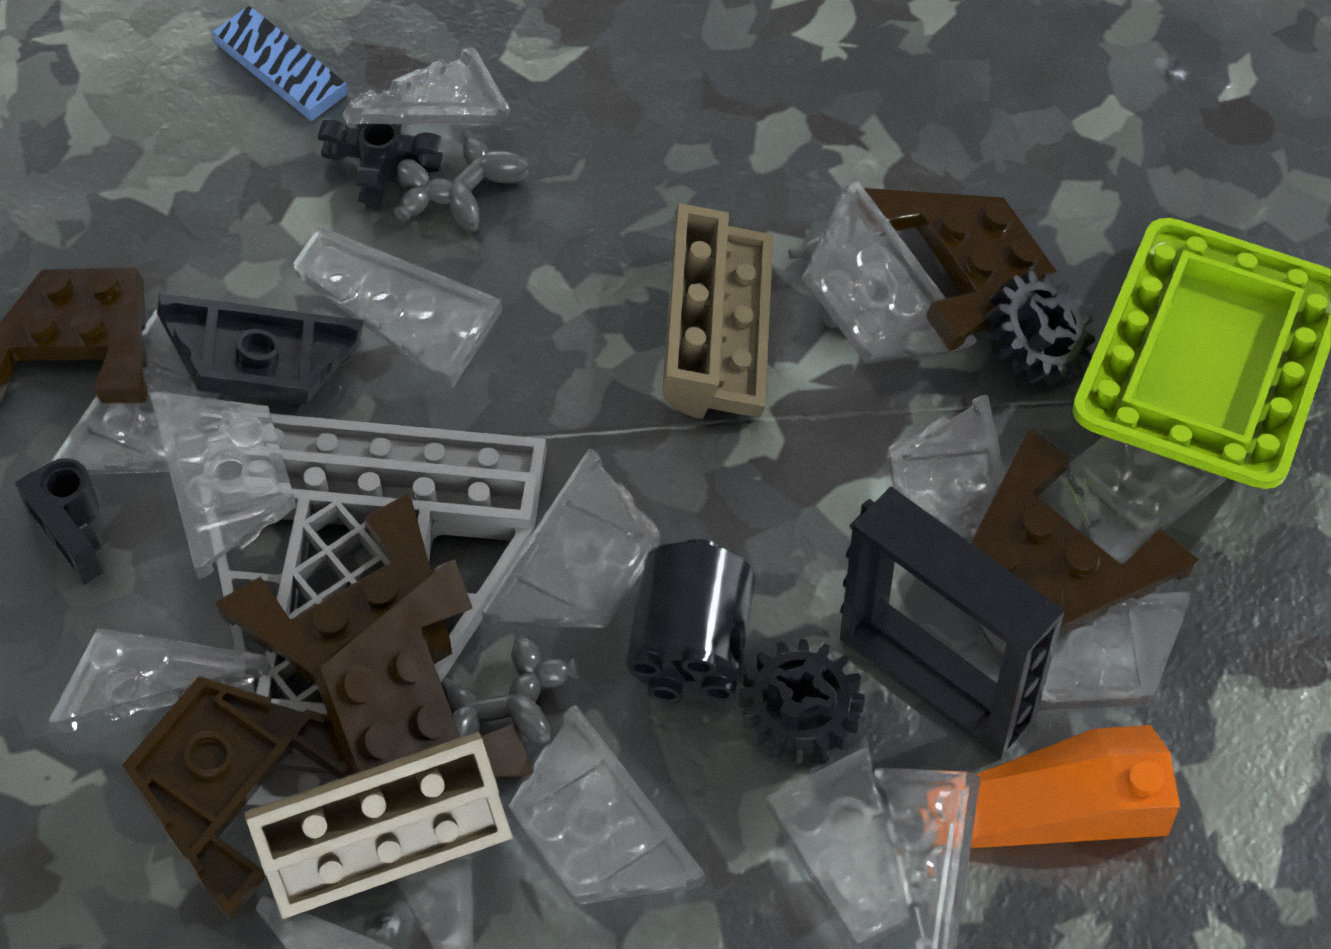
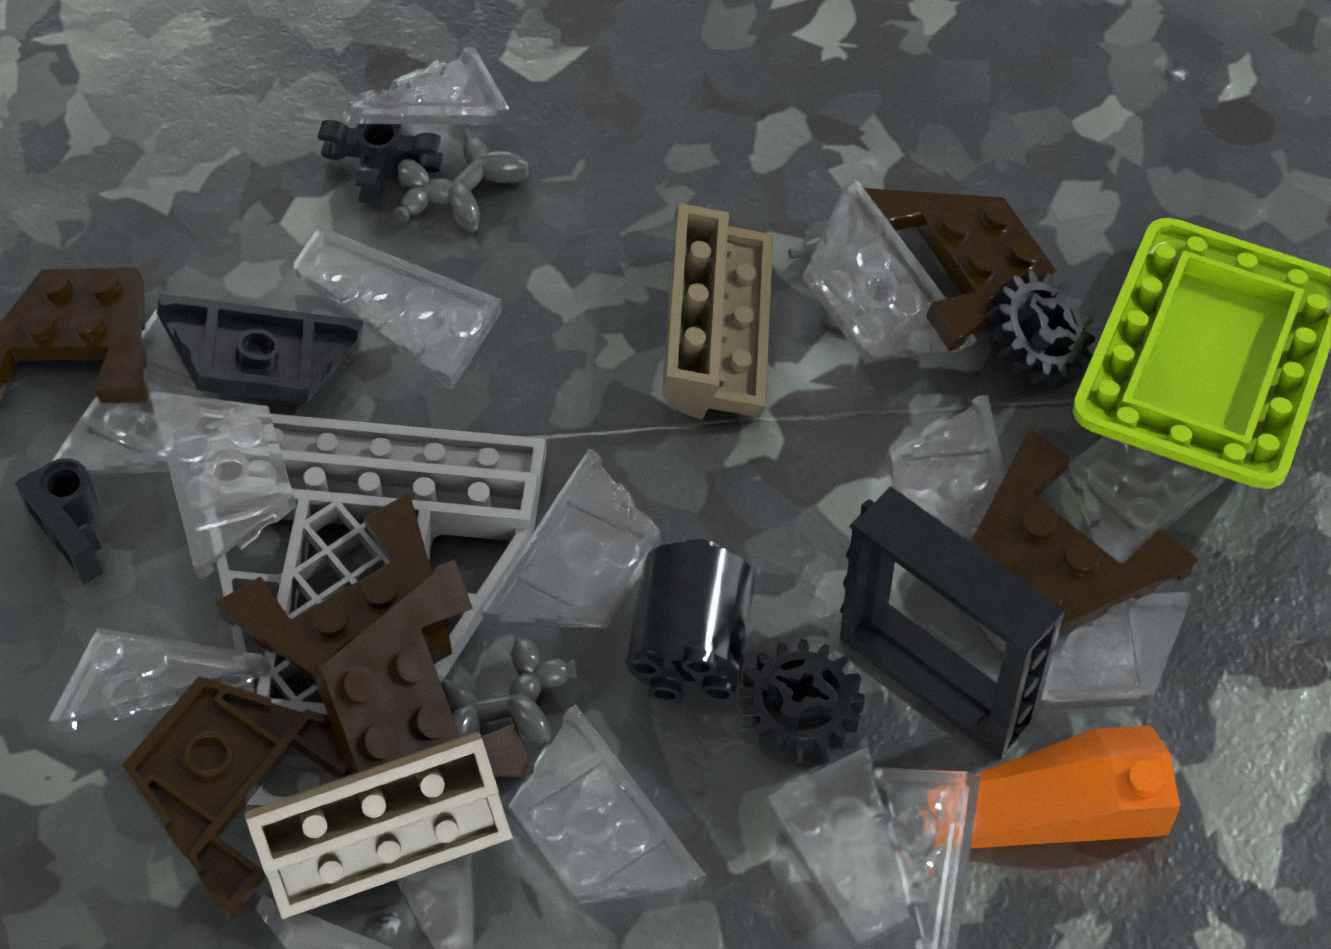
(280, 63): medium blue tile -> none

